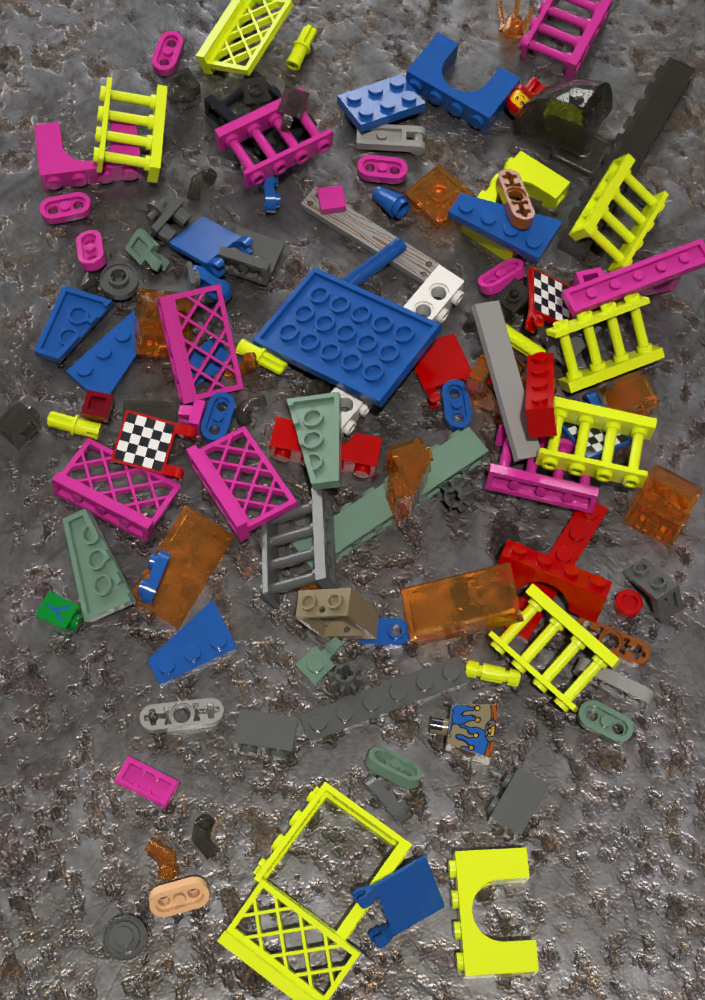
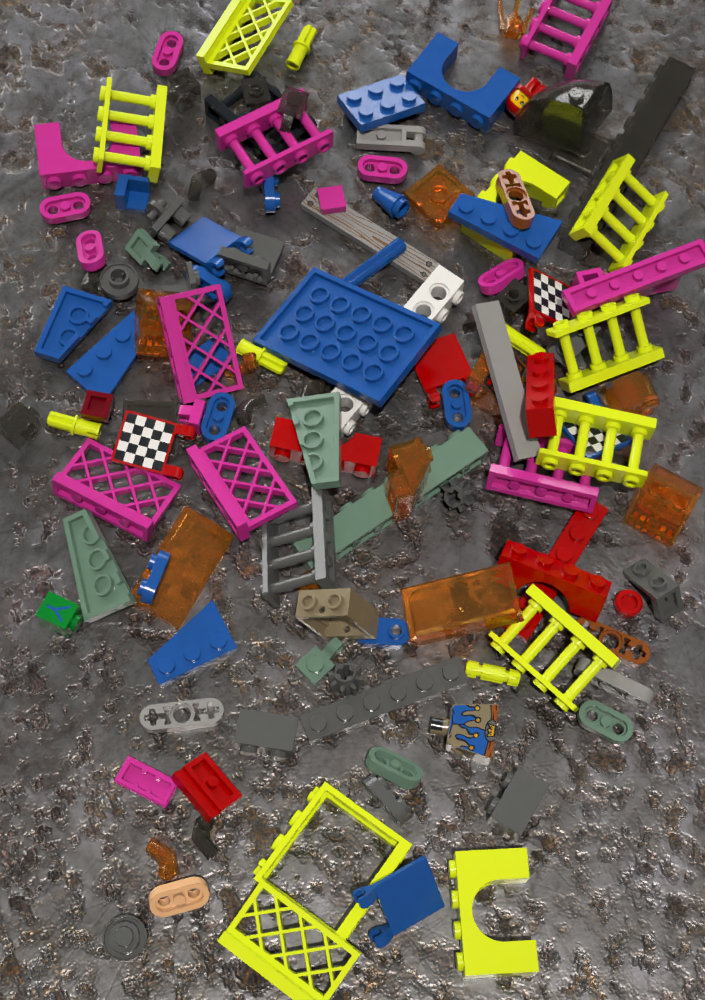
(132, 193): none -> blue panel
(206, 787): none -> red plate

